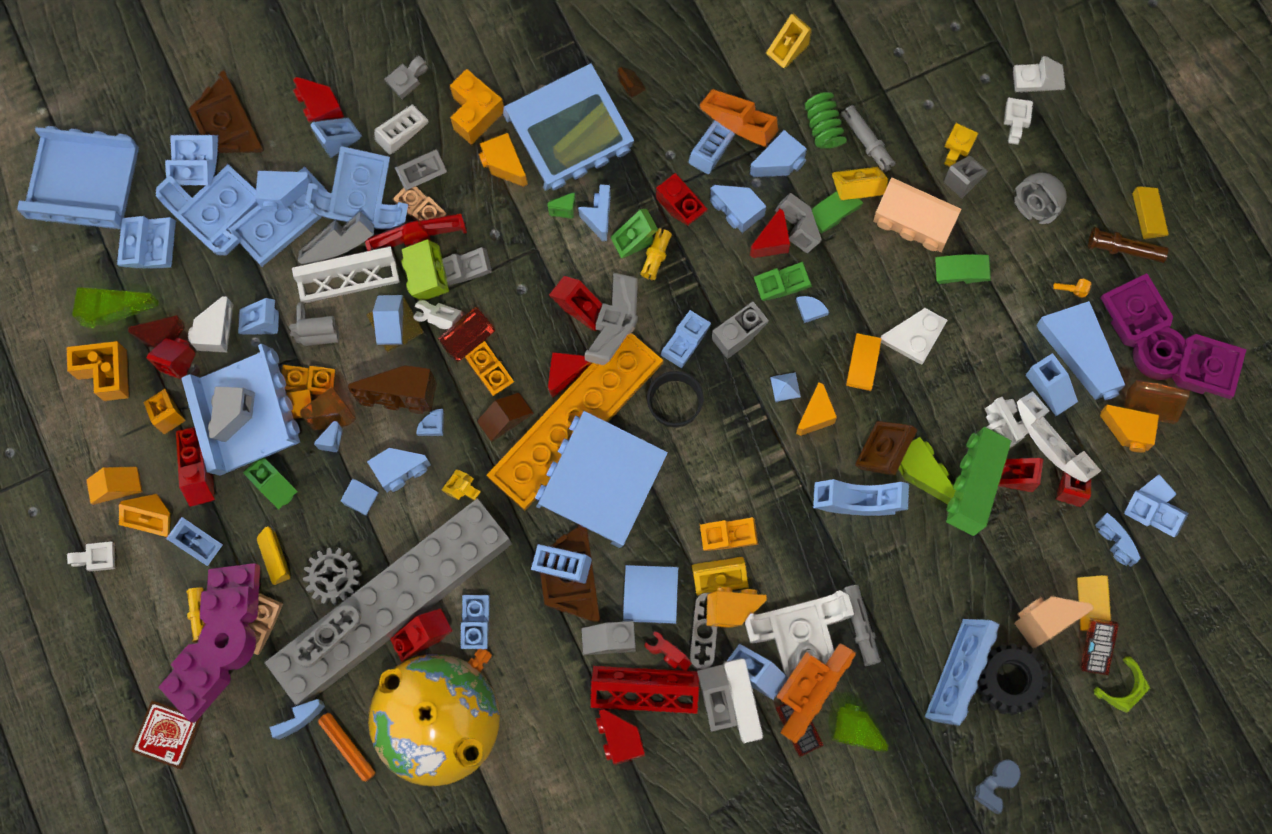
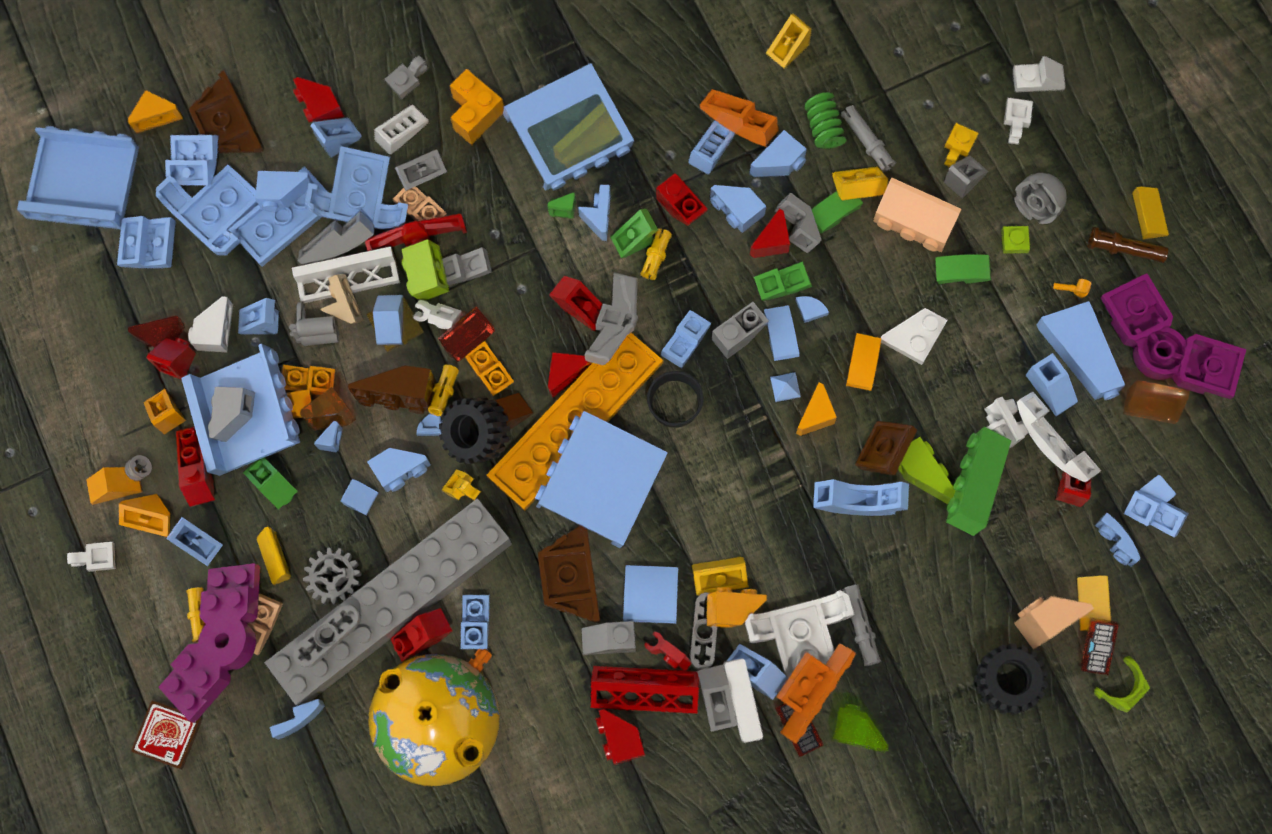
(104, 364): light orange brick -> none
(107, 306): clear neon green slope -> none
(132, 463): none -> light grey bush
(153, 112): none -> light orange slope
(346, 305): none -> tan slope
(346, 747): orange axle -> none
(443, 390): none -> yellow pin
(457, 432): none -> black tyre
(502, 159): light orange slope -> none
(582, 568): light blue slope -> none
(630, 82): reddish brown slope -> none
(729, 534): light orange slope -> none
(781, 333): none -> light blue slope
(962, 671): light blue plate -> none
(1005, 776): sand blue leg -> none
(1015, 239): none -> lime plate
(1022, 474): red slope -> none
(1131, 427): light orange slope -> none

